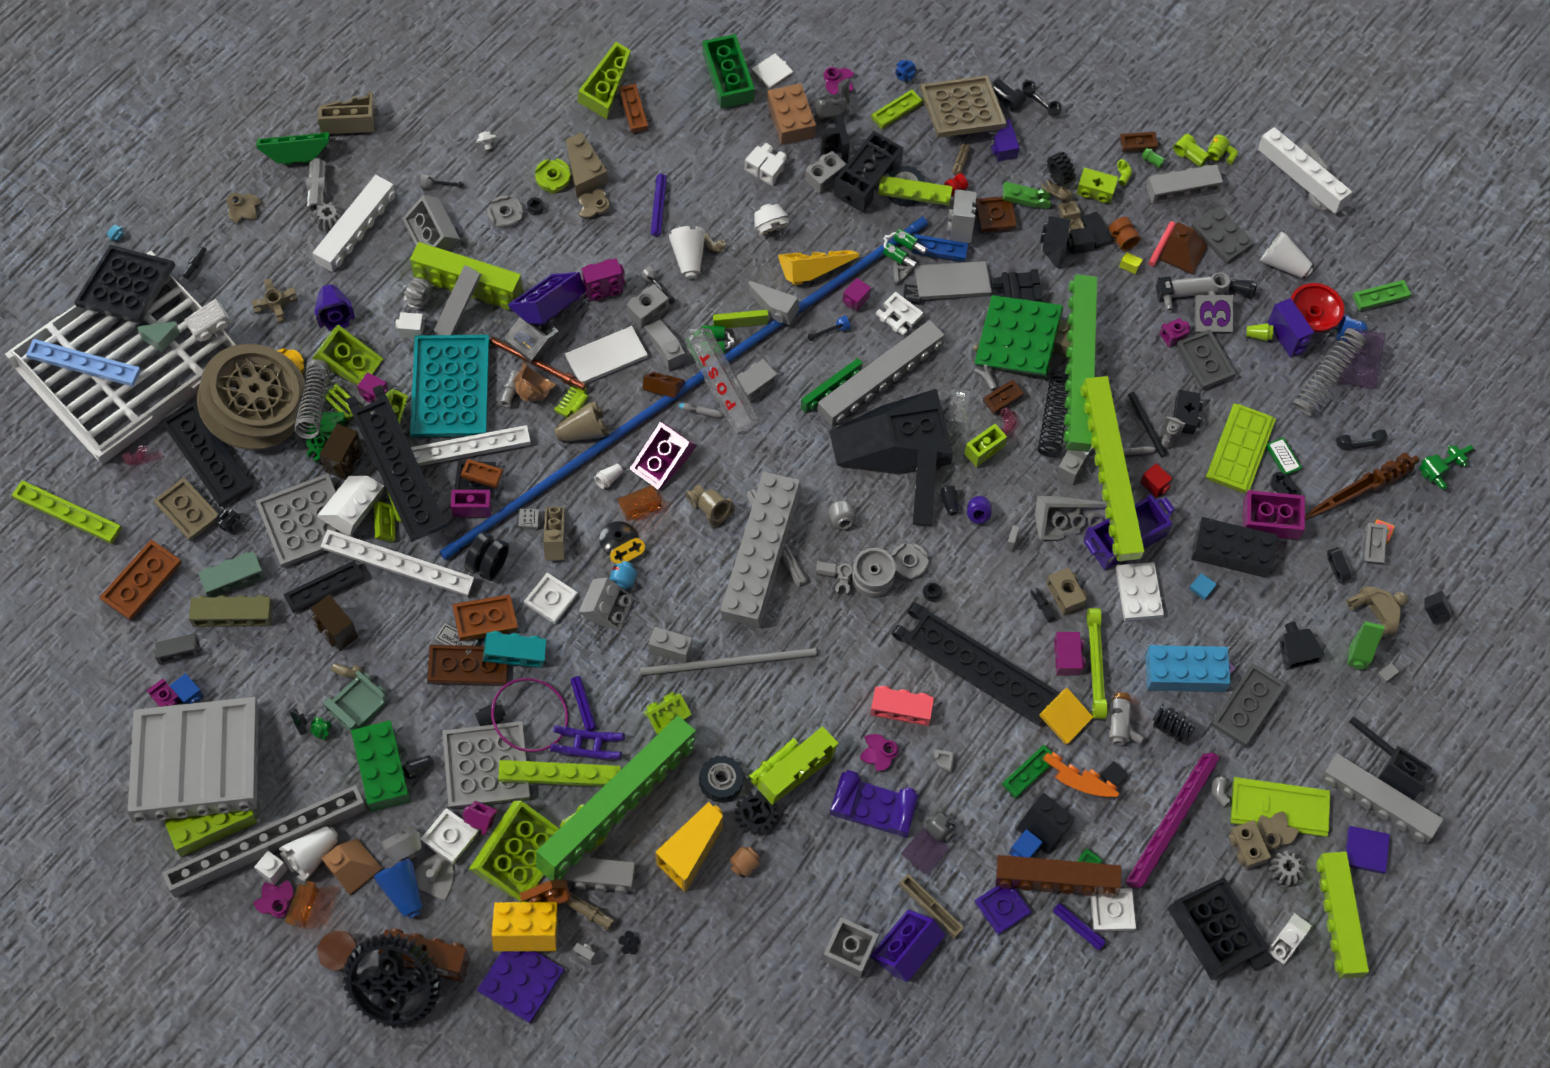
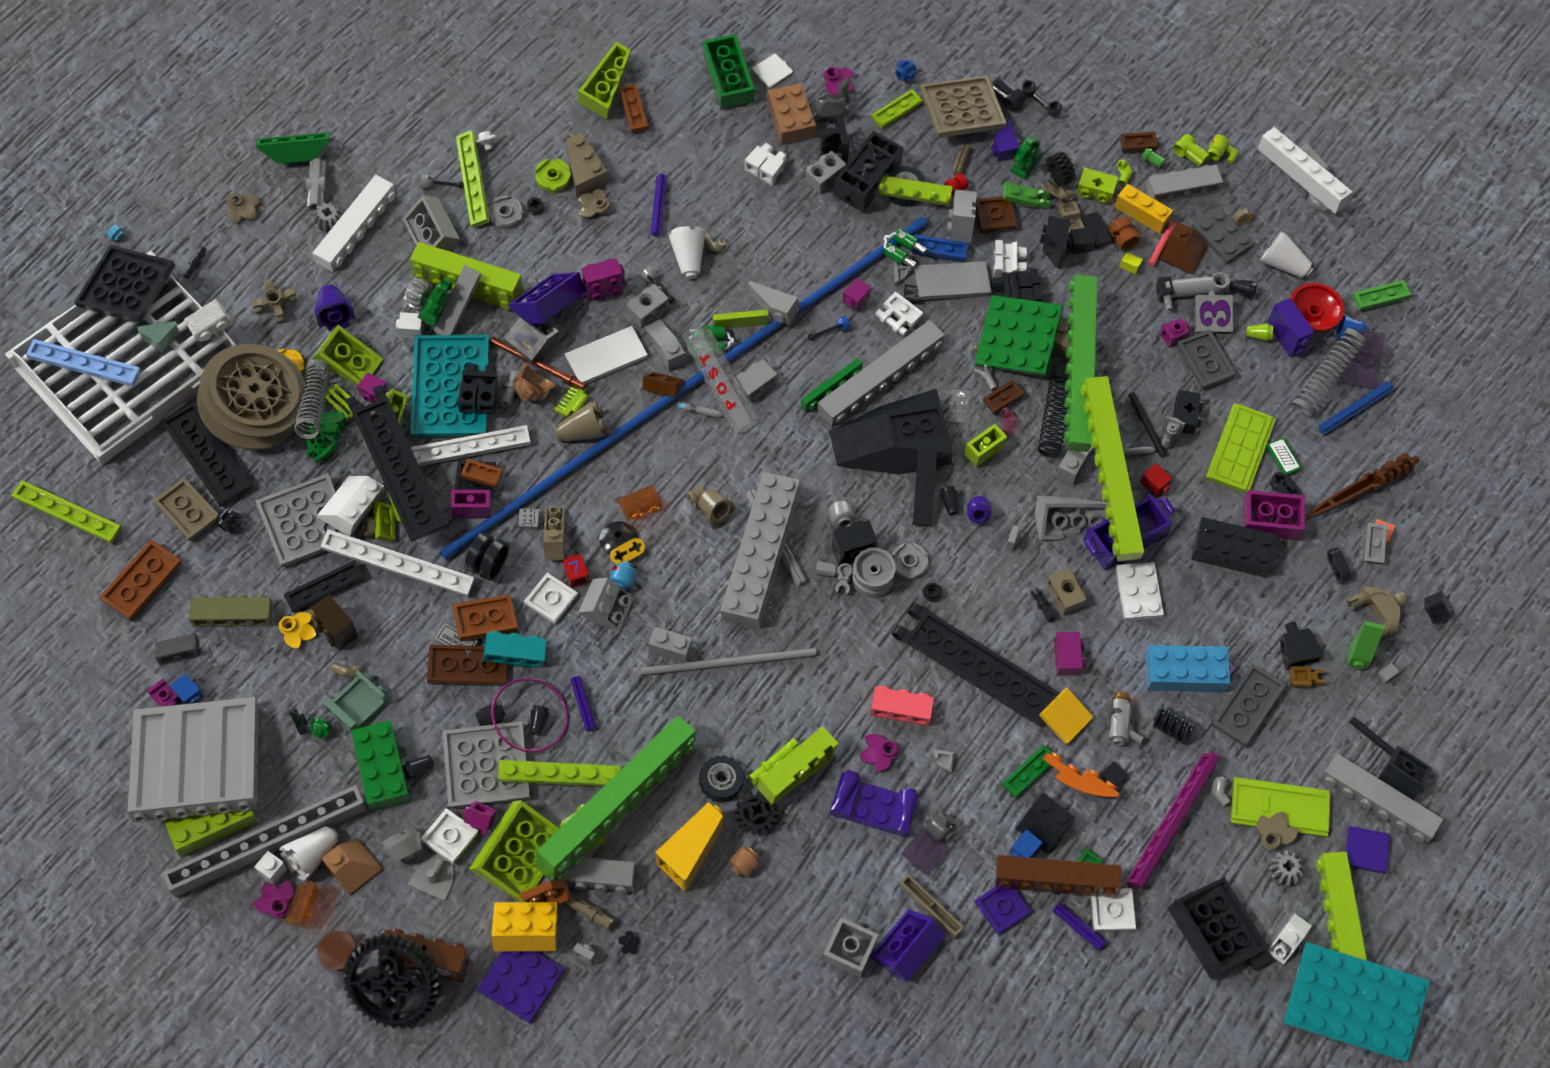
(130, 459): clear pink arm -> none
(231, 575): sand green brick -> none
(299, 631): none -> yellow plate
(341, 452): dark brown brick -> none
(349, 116): dark tan wedge -> none
(368, 527): none -> dark tan tile
(401, 888): blue cone -> none
(436, 302): none -> green piece
(472, 179): none -> lime plate
(481, 385): none -> black hips
(538, 719): none -> black cone
(575, 570): none -> red brick
(596, 753): dark purple piece -> none
(607, 476): white cone -> none
(662, 455): magenta slope -> none
(664, 712): lime bracket -> none
(770, 218): white cone -> none
(802, 267): yellow wedge -> none
(851, 540): none -> black brick
(1006, 258): none -> white hips
(1027, 157): none -> green piece
(1099, 703): lime piece -> none
(1143, 208): none -> yellow brick
(1202, 586): dark azure tile -> none
(1242, 217): none -> dark tan tile
(1249, 845): dark tan brick -> none
(1303, 677): none -> pearl gold plate
(1345, 443): black bar -> none
(1355, 407): none -> blue axle
(1356, 1001): none -> teal plate
(1435, 468): green piece -> none

